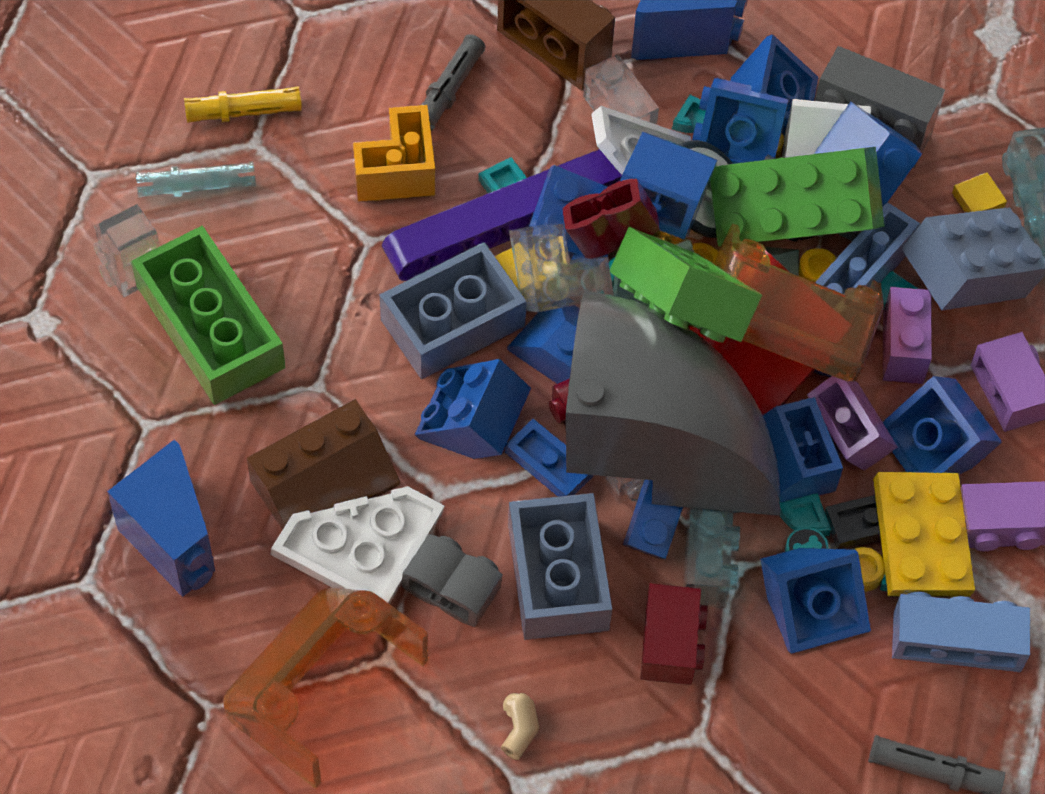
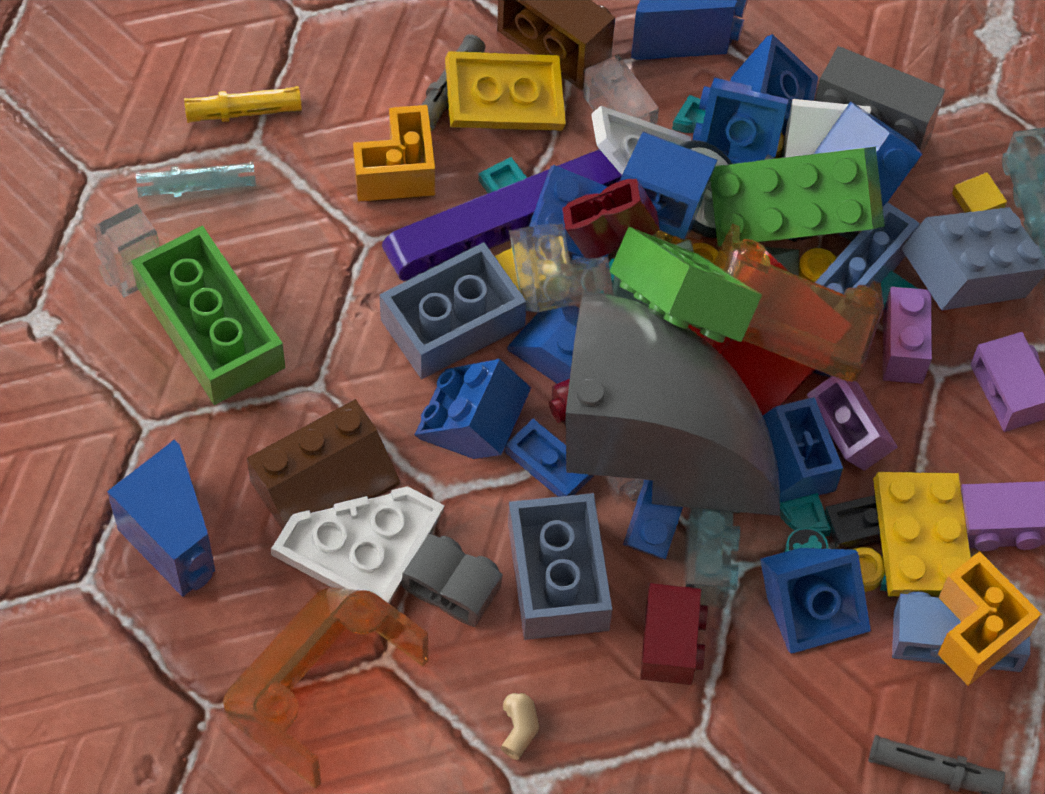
(505, 91): none -> yellow plate
(940, 430): blue slope -> none
(991, 614): none -> light orange brick

